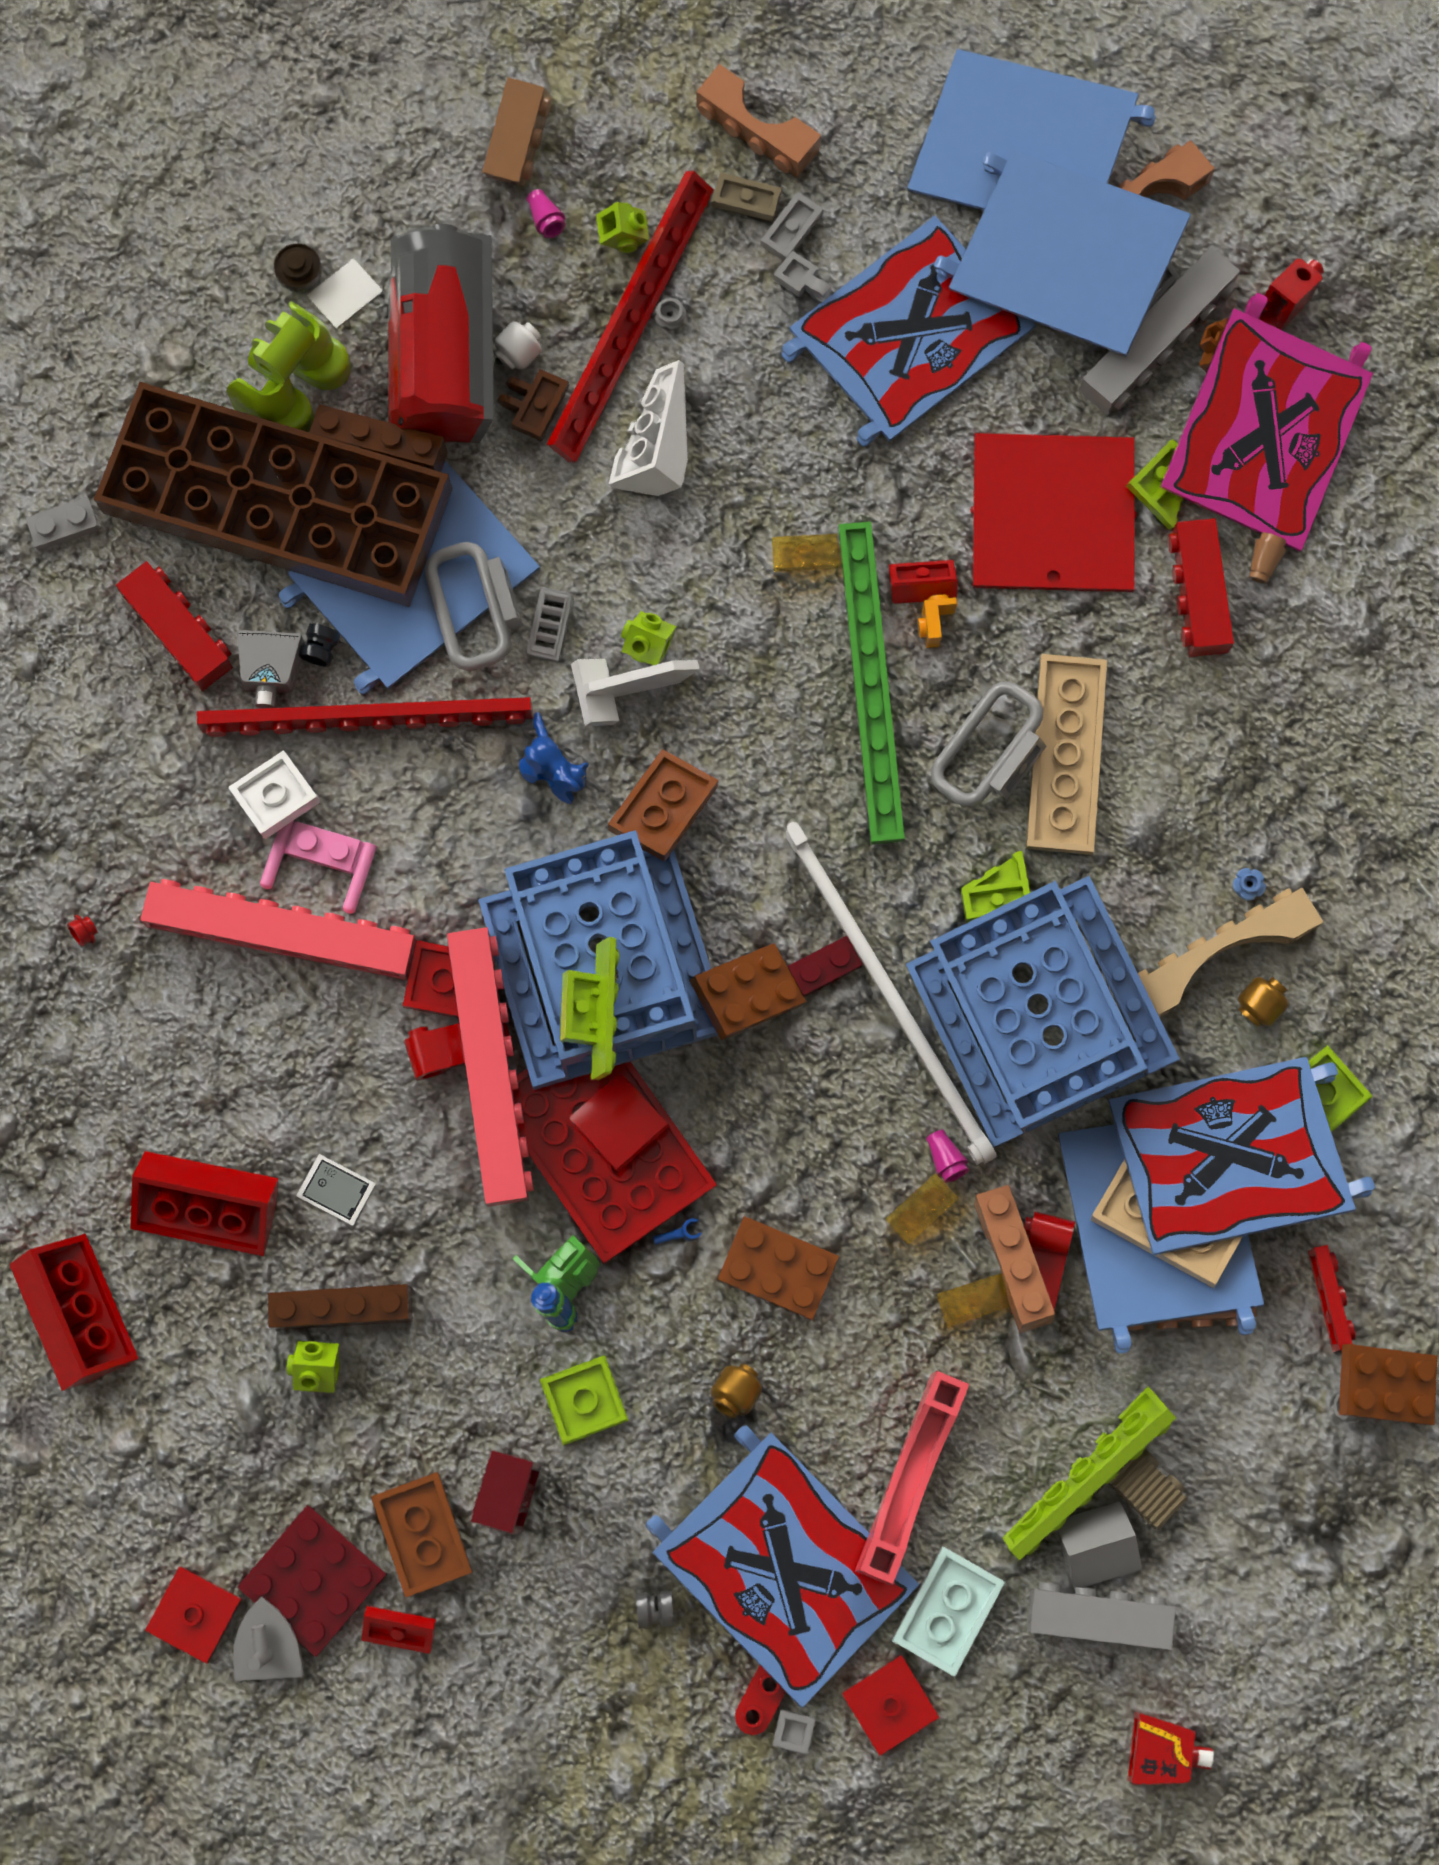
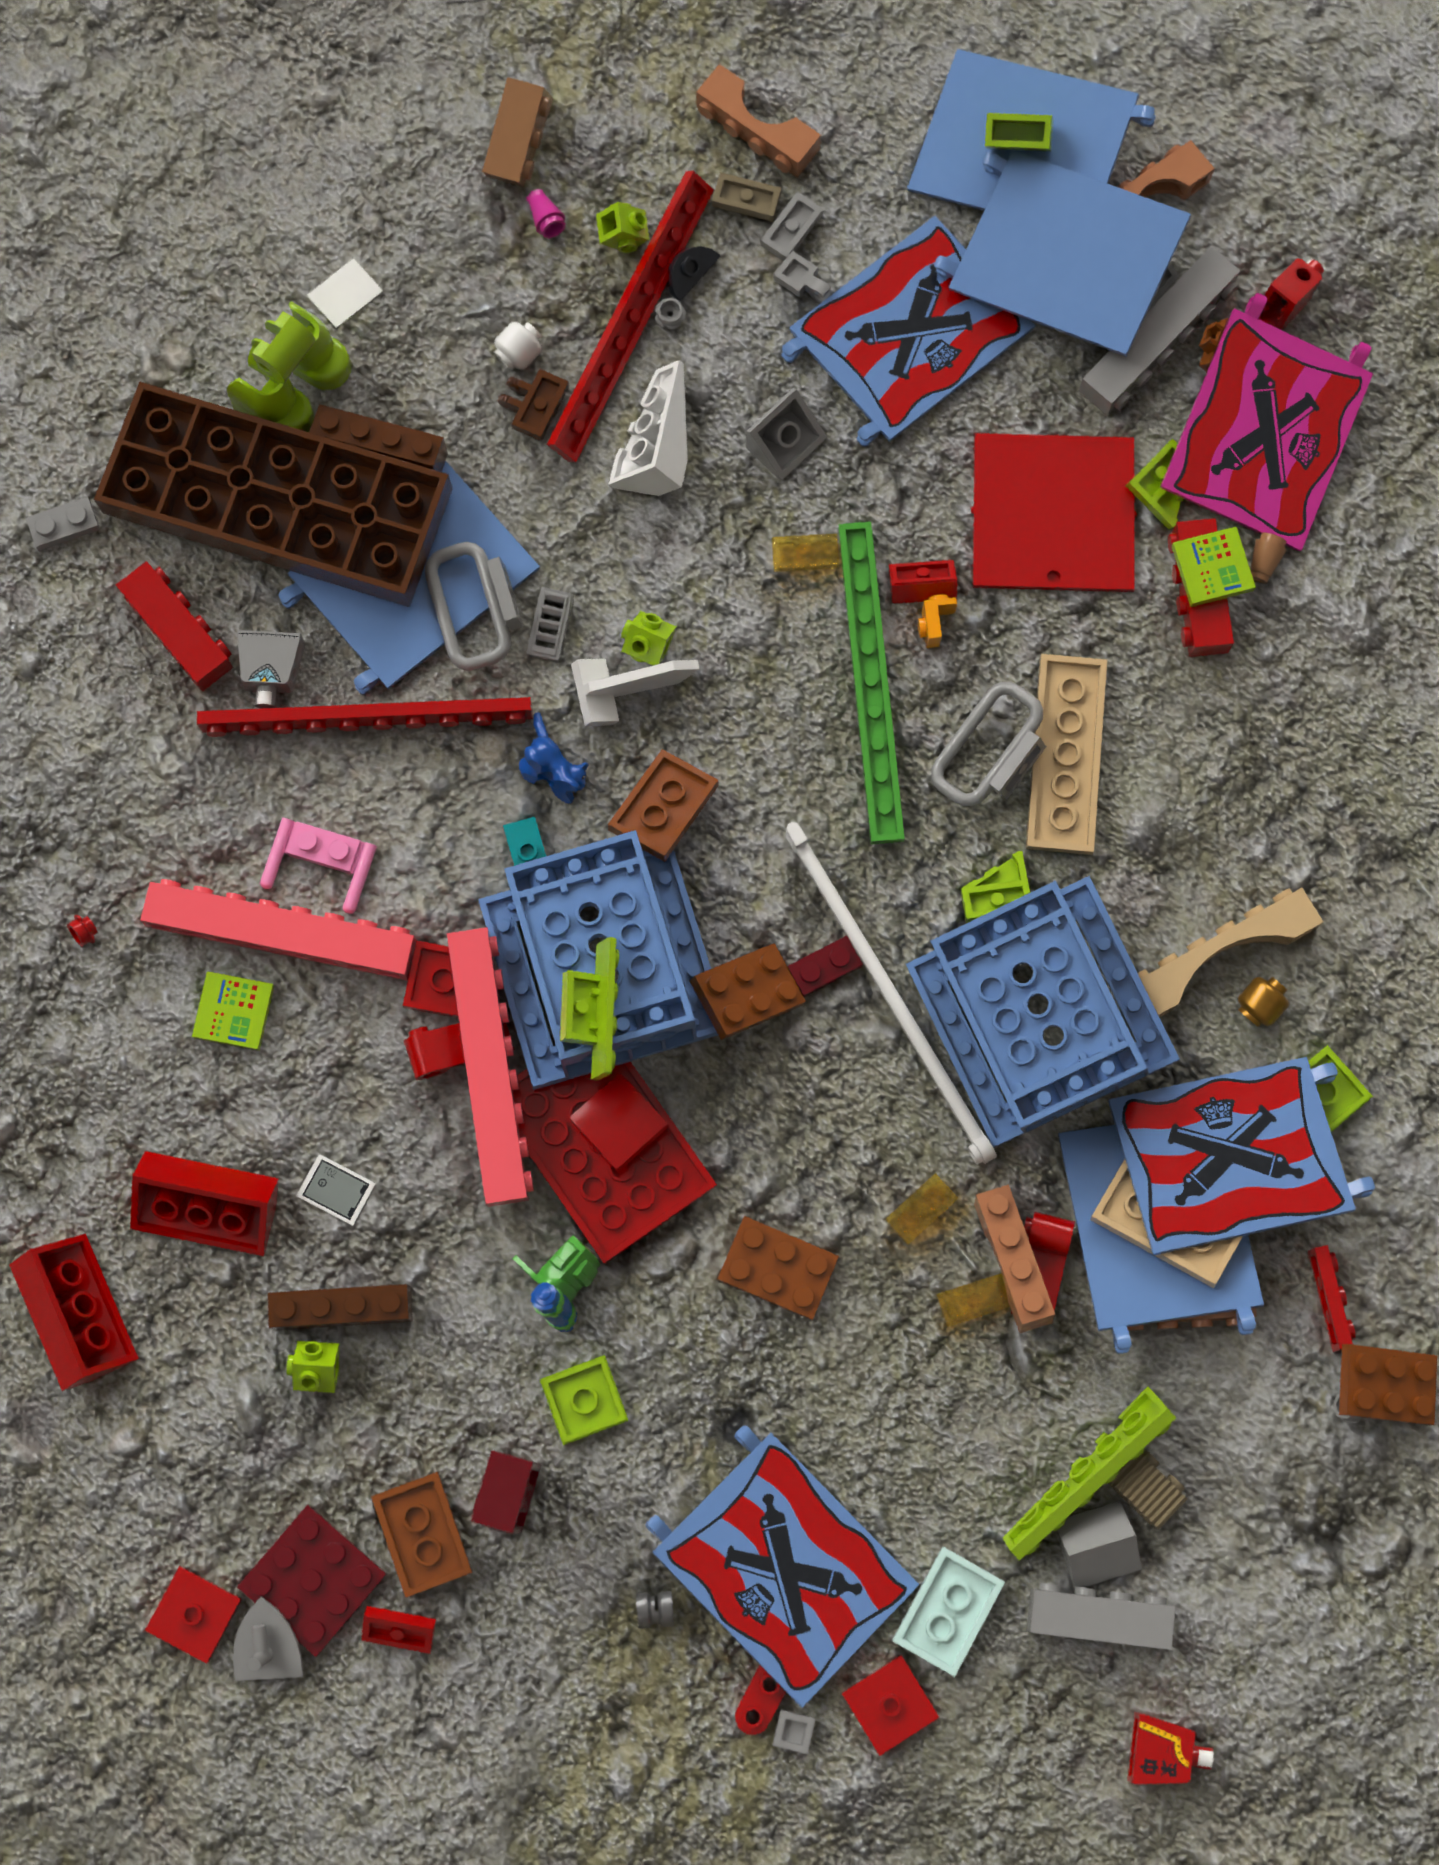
(233, 1011): none -> lime tile
(274, 794): white plate -> none
(297, 267): dark brown plate -> none
(319, 645): black wheel -> none
(441, 333): piece -> none
(524, 840): none -> teal plate
(677, 1233): blue hand -> none
(689, 268): none -> black plate
(736, 1390): pearl gold head -> none
(785, 435): none -> light grey slope
(910, 1477): coral arch -> none
(948, 1159): dark pink cone -> none
(1019, 132): none -> lime brick
(1213, 566): none -> lime tile
(1241, 888): medium blue plate -> none

